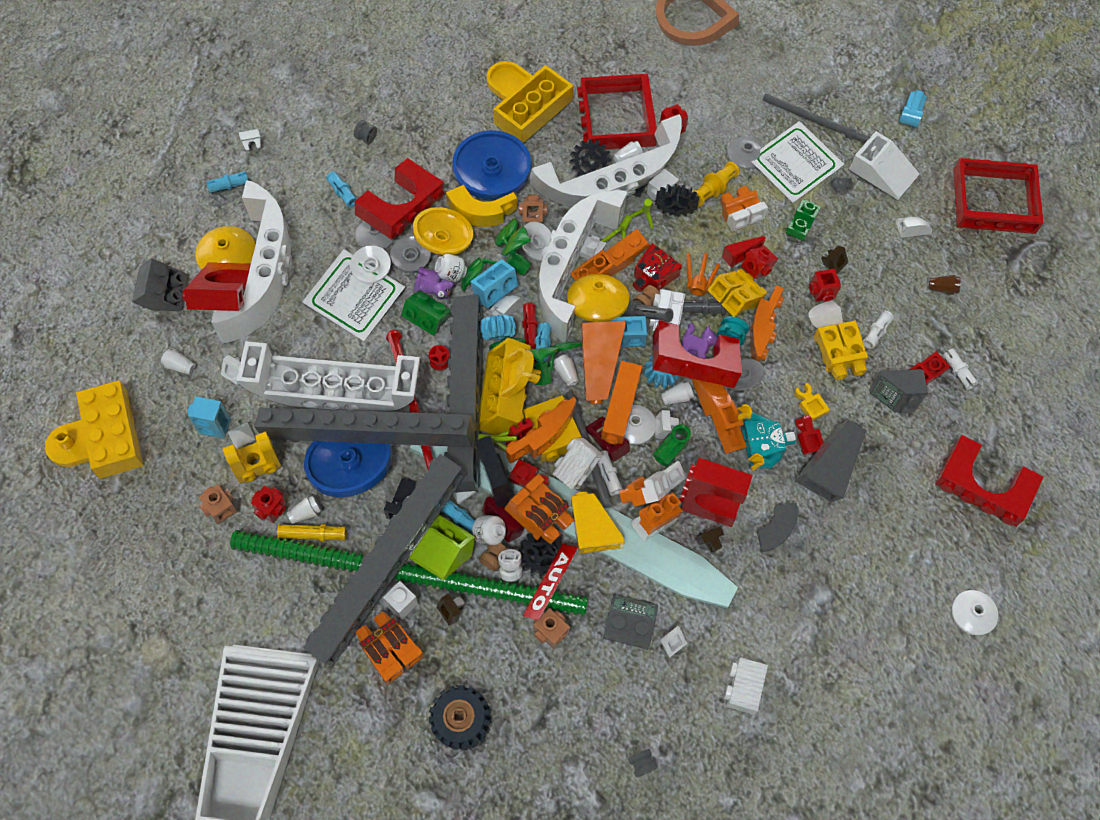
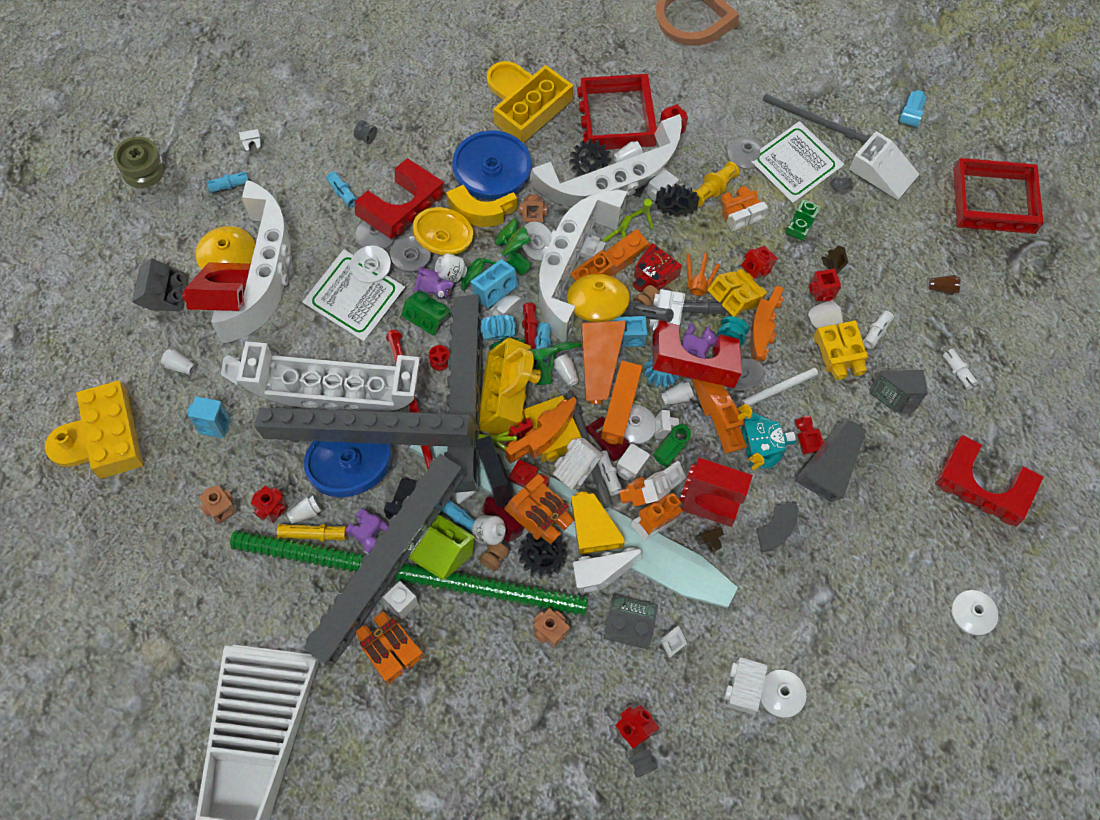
(139, 162): none -> olive wheel
(241, 459): yellow brick -> none
(242, 436): white slope -> none
(369, 528): none -> medium lavender animal
(450, 608): dark brown tile -> none
(460, 717): black wheel -> none
(510, 565): white wheel -> none
(550, 582): red sticker -> none
(599, 572): none -> white slope
(632, 463): none -> white brick
(636, 725): none -> red brick
(735, 252): red slope -> none
(780, 387): none -> white bar
(782, 705): none -> white dish
(811, 404): yellow plate -> none
(913, 226): white brick -> none
(933, 367): red slope -> none

